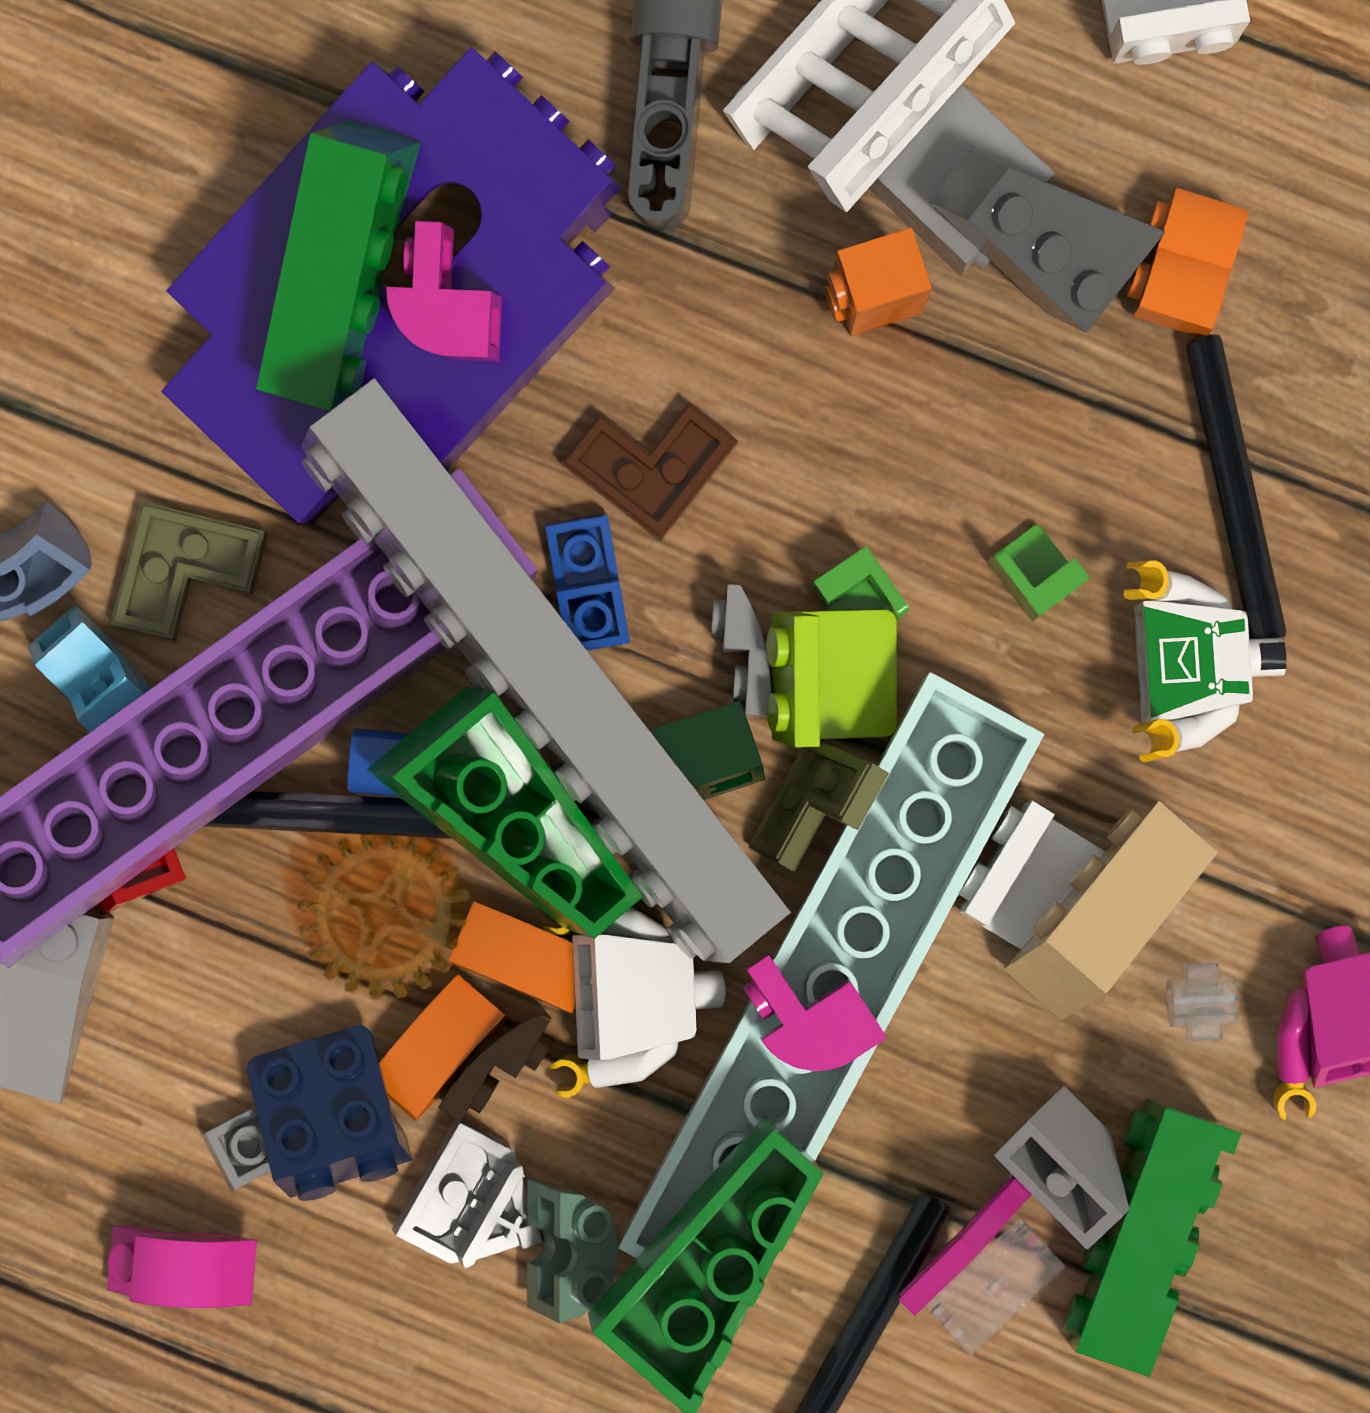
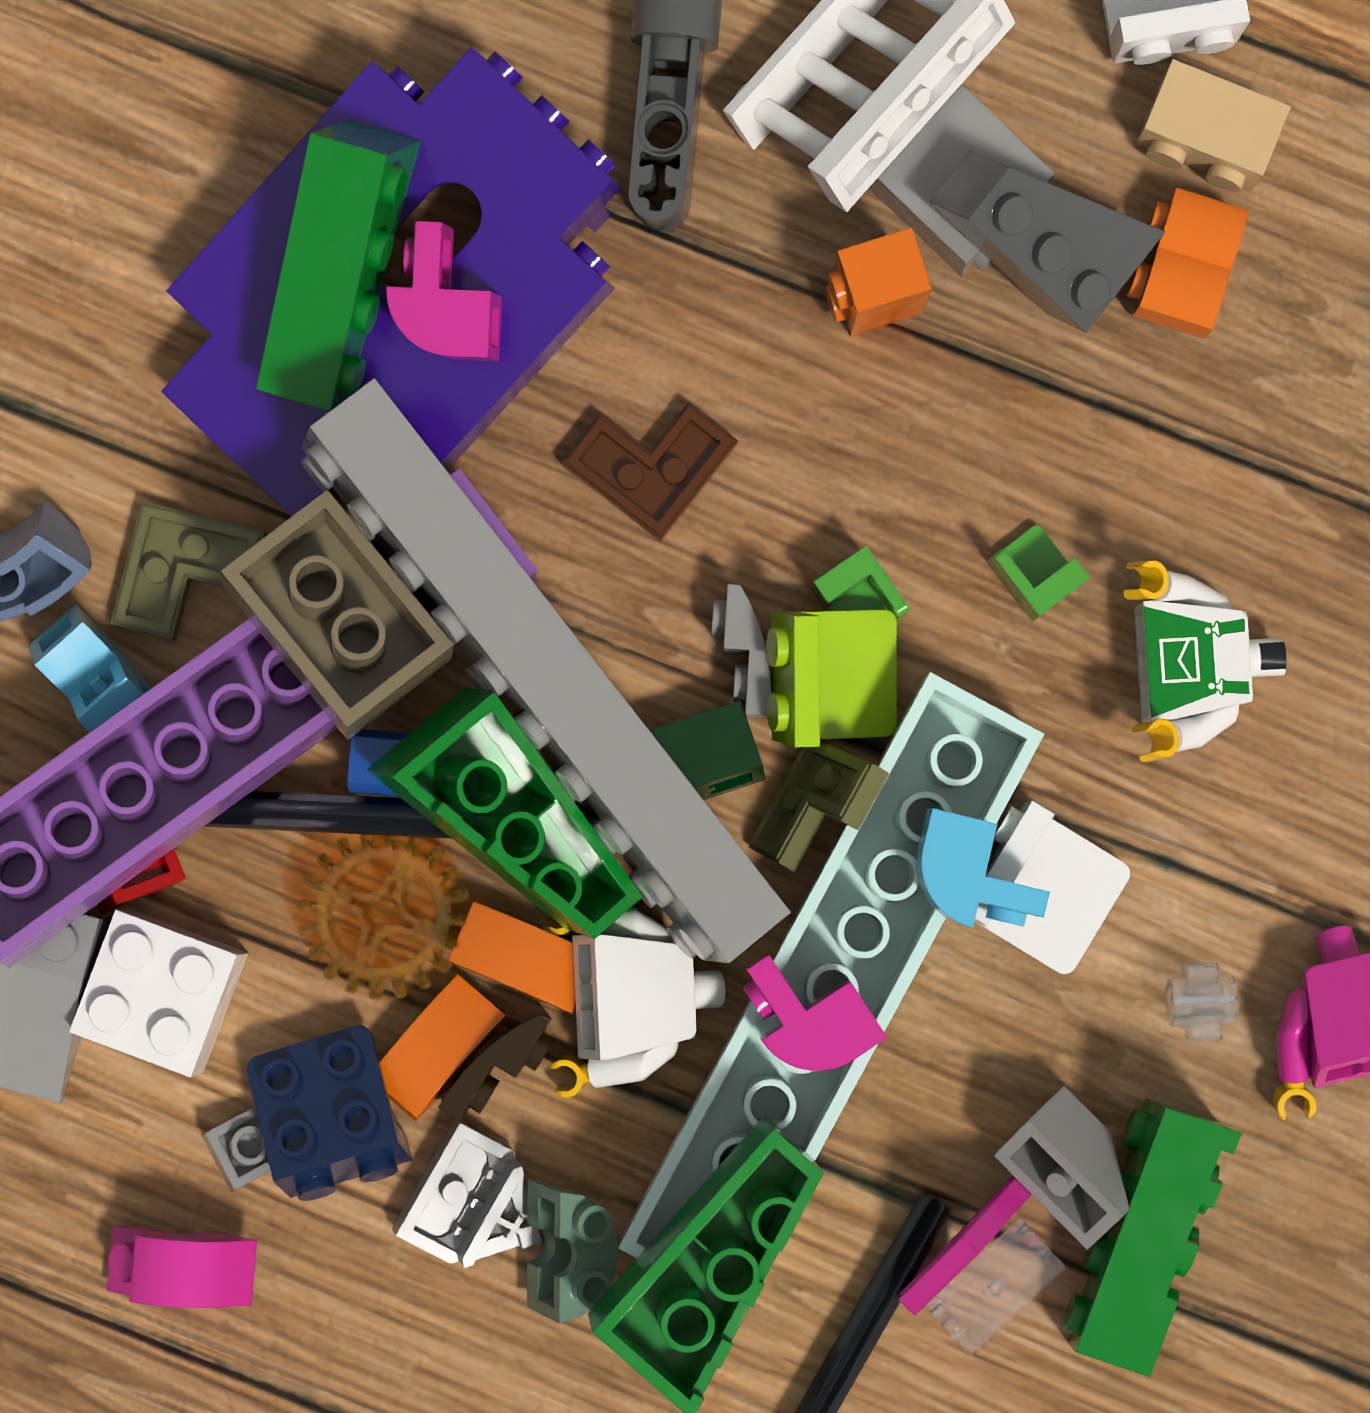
(158, 992): none -> white brick
(337, 614): none -> dark tan brick
(588, 580): blue slope -> none
(953, 870): none -> medium azure brick
(1111, 911): tan wedge -> none
(1212, 127): none -> tan brick
(1235, 487): black axle -> none

